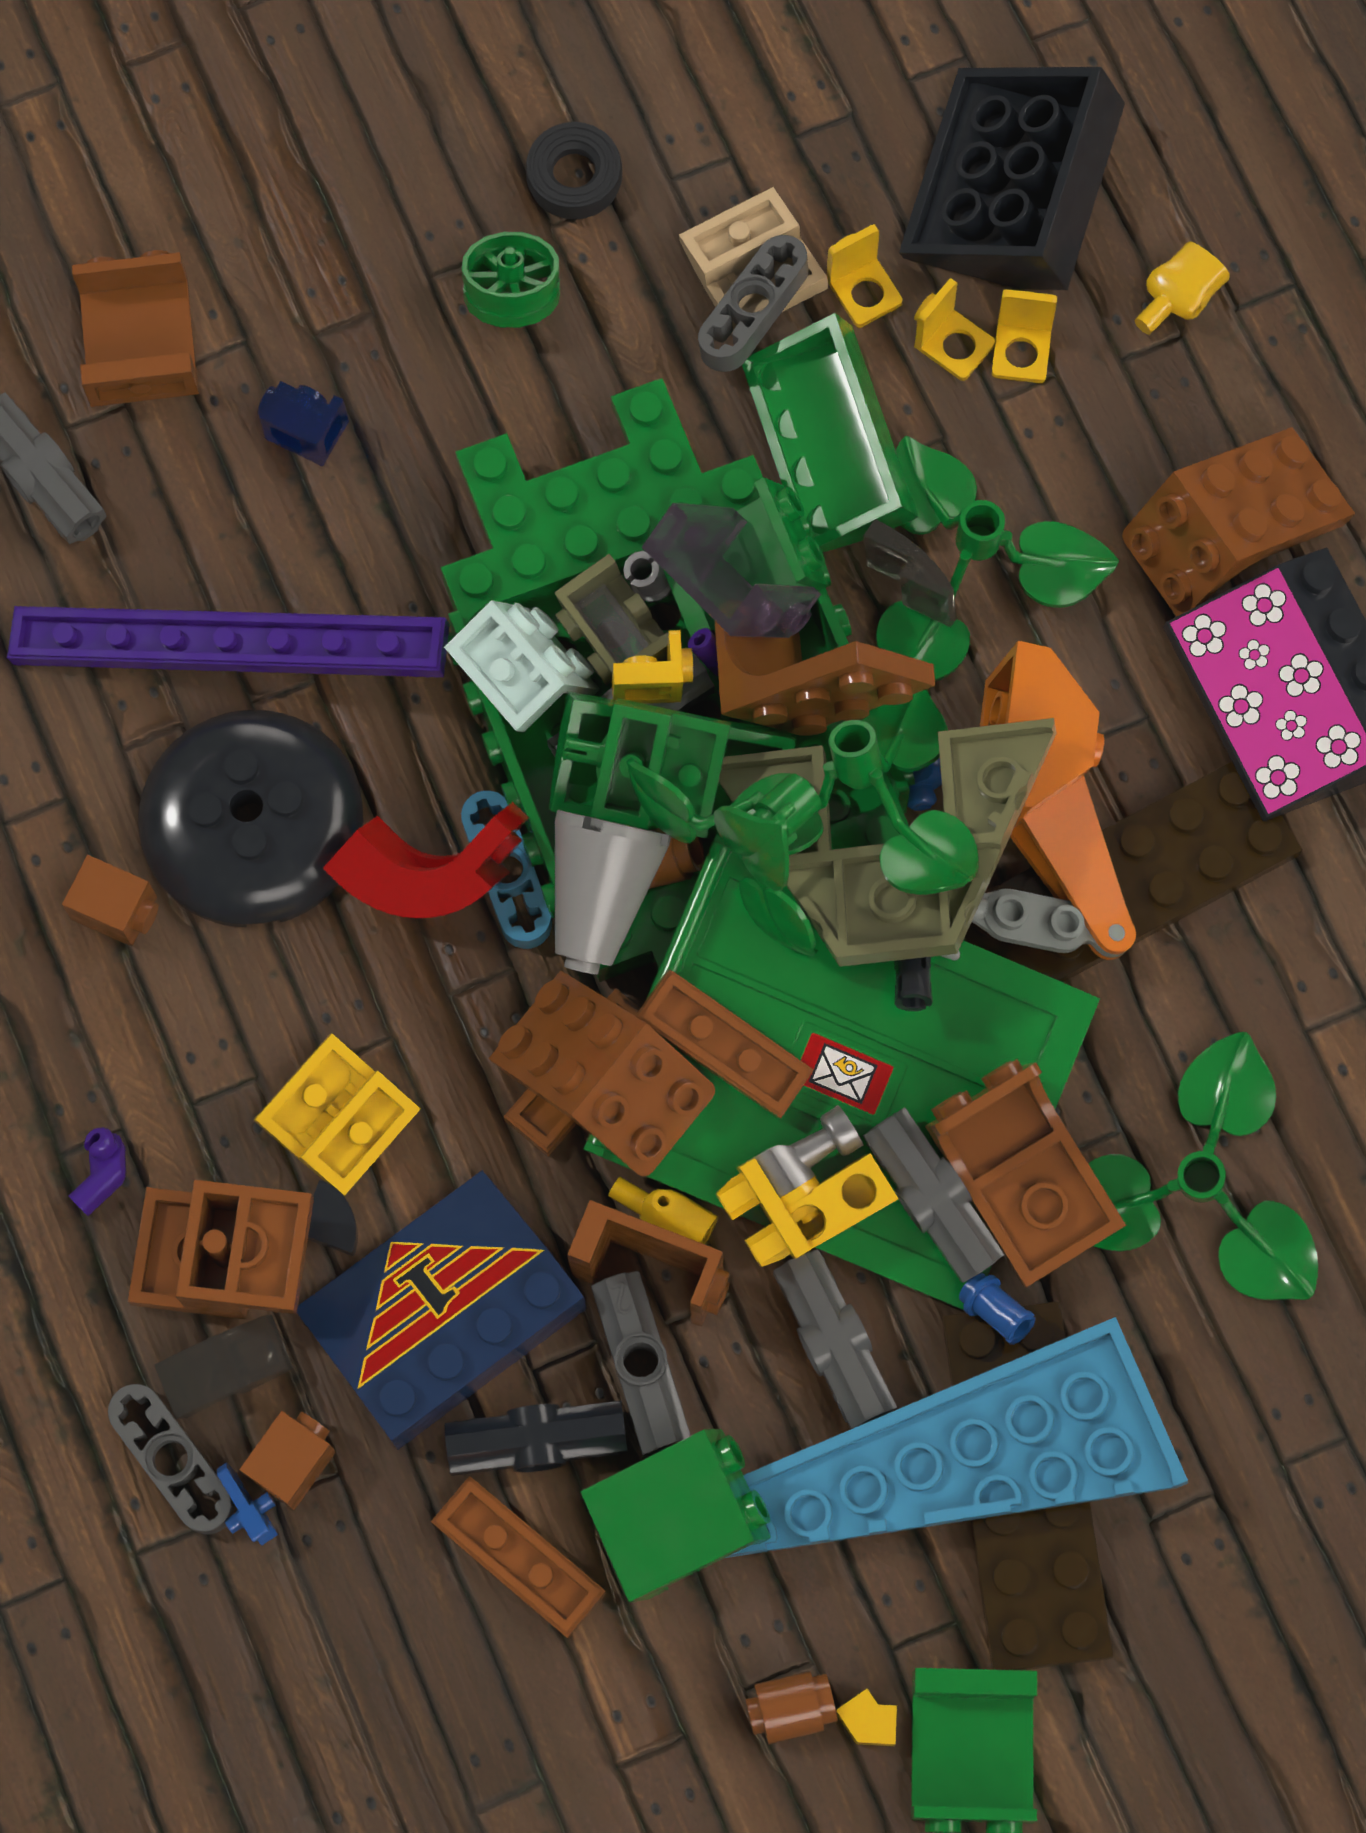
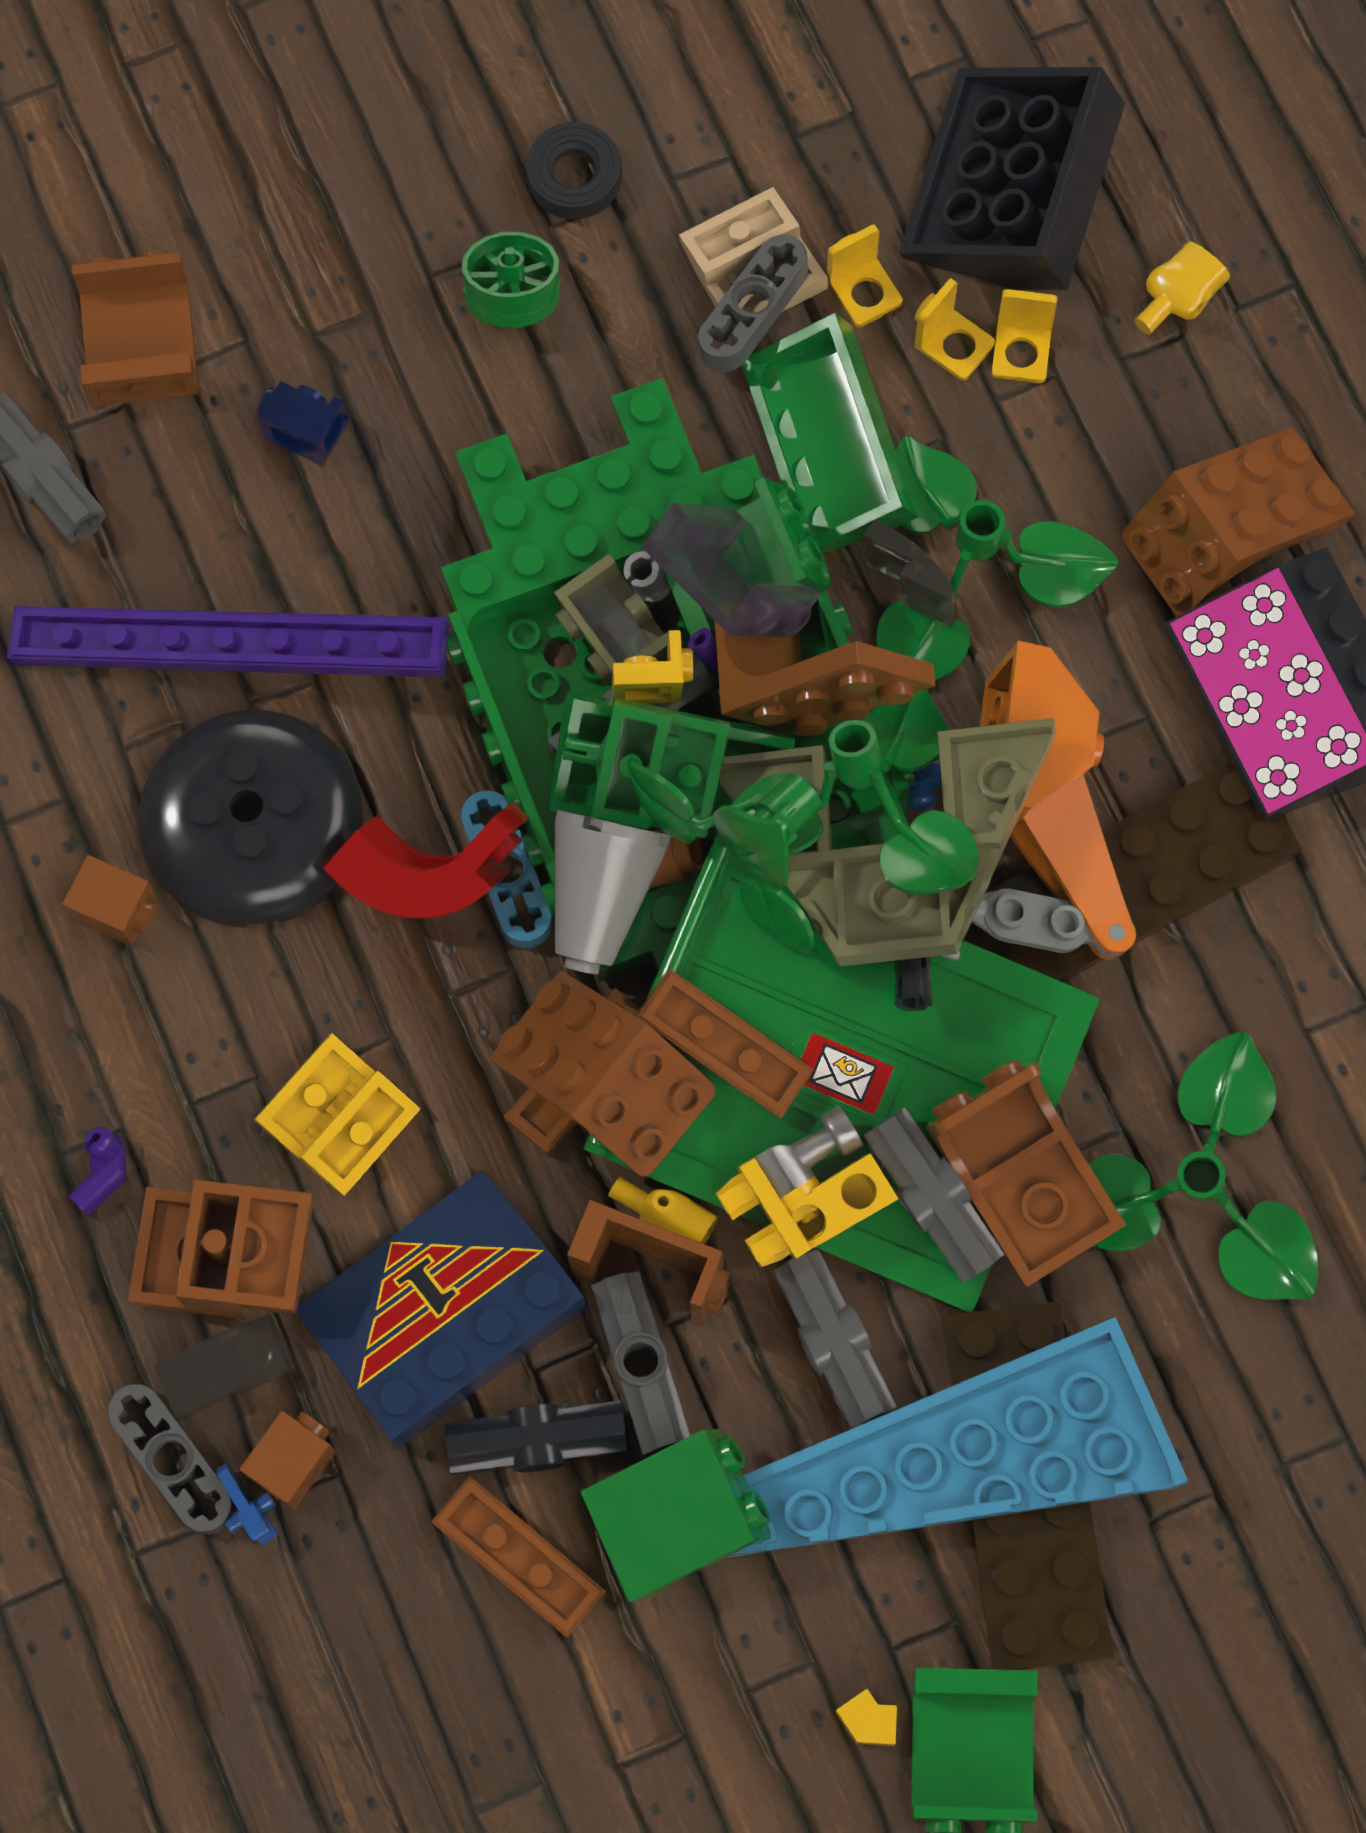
(333, 1220): black tile -> none
(519, 661): light aqua bracket -> none
(791, 1707): dark orange brick -> none
(987, 1300): blue pin -> none

